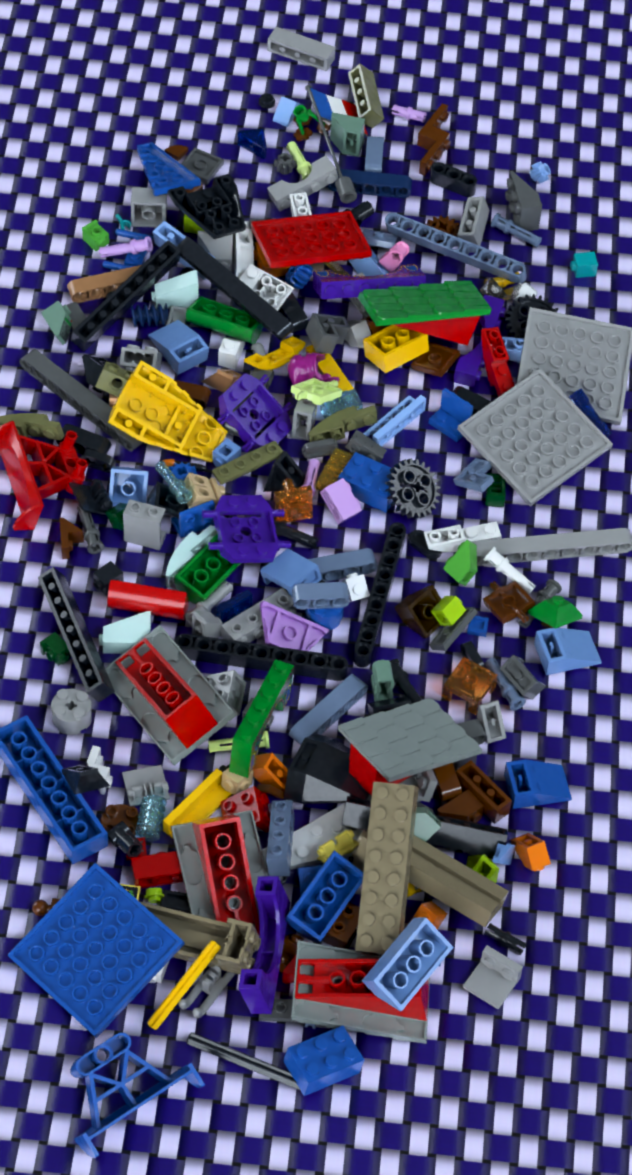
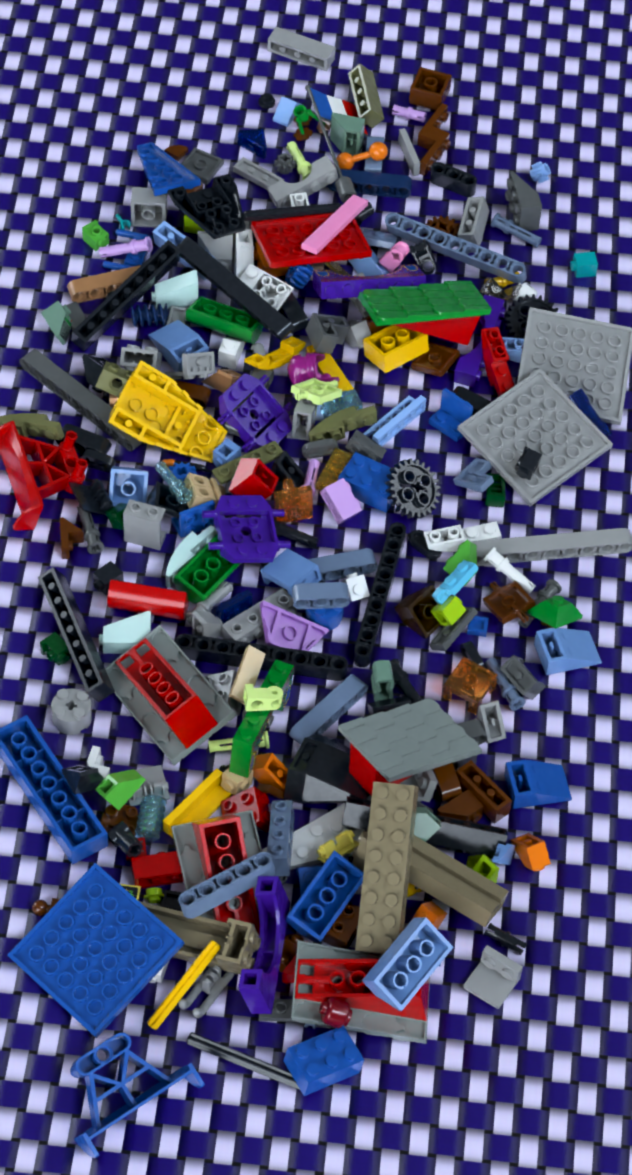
(120, 786): none -> bright green slope
(195, 364): none -> light grey bracket
(226, 885): none -> sand blue beam
(247, 672): none -> tan tile
(253, 479): none -> red slope
(255, 173): none -> light grey plate
(262, 698): none -> yellowish green leg
(286, 212): none -> black axle
(334, 224): none -> bright pink tile
(335, 1012): none -> dark red head
(377, 151): none -> orange piece
(409, 152): none -> light grey tile
(422, 254): none -> black piece
(430, 88): none -> reddish brown brick
(455, 581): none -> medium azure hinge
(528, 463): none -> black brick

